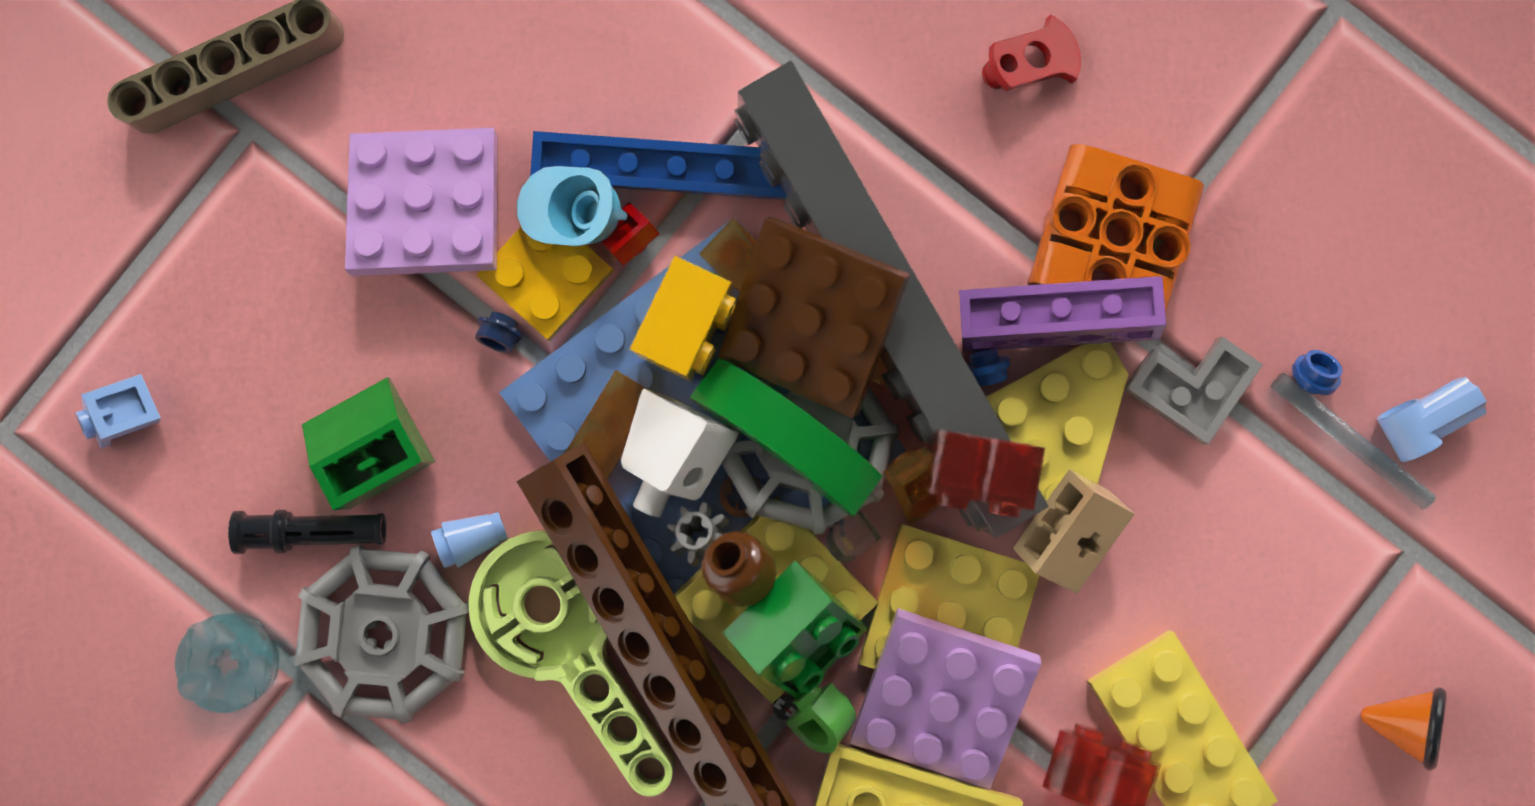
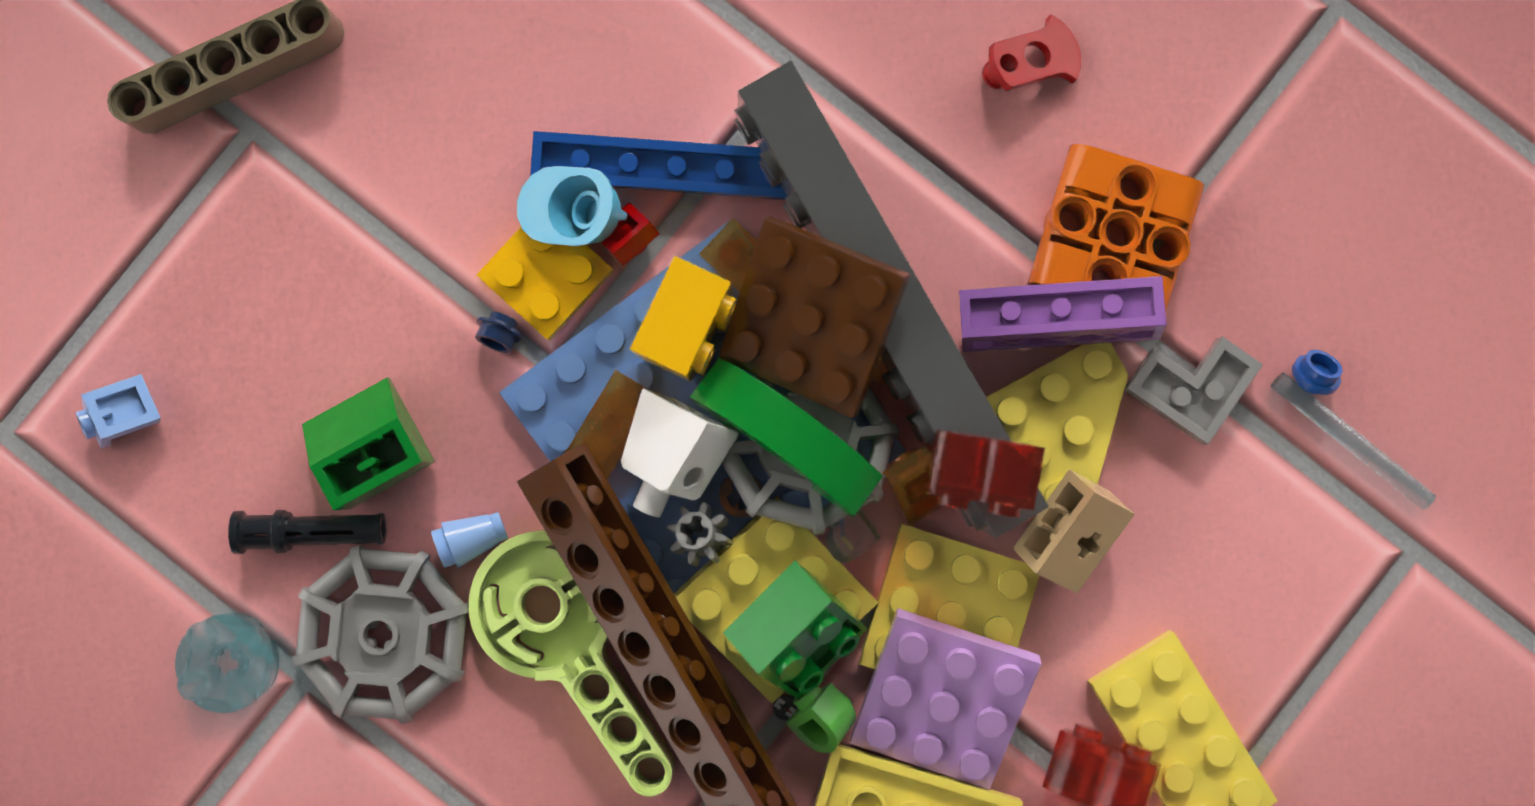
(422, 202): lavender plate -> none
(739, 569): reddish brown head -> none
(988, 367): blue plate -> none
(1411, 724): orange hat -> none
(1420, 423): light blue piece -> none

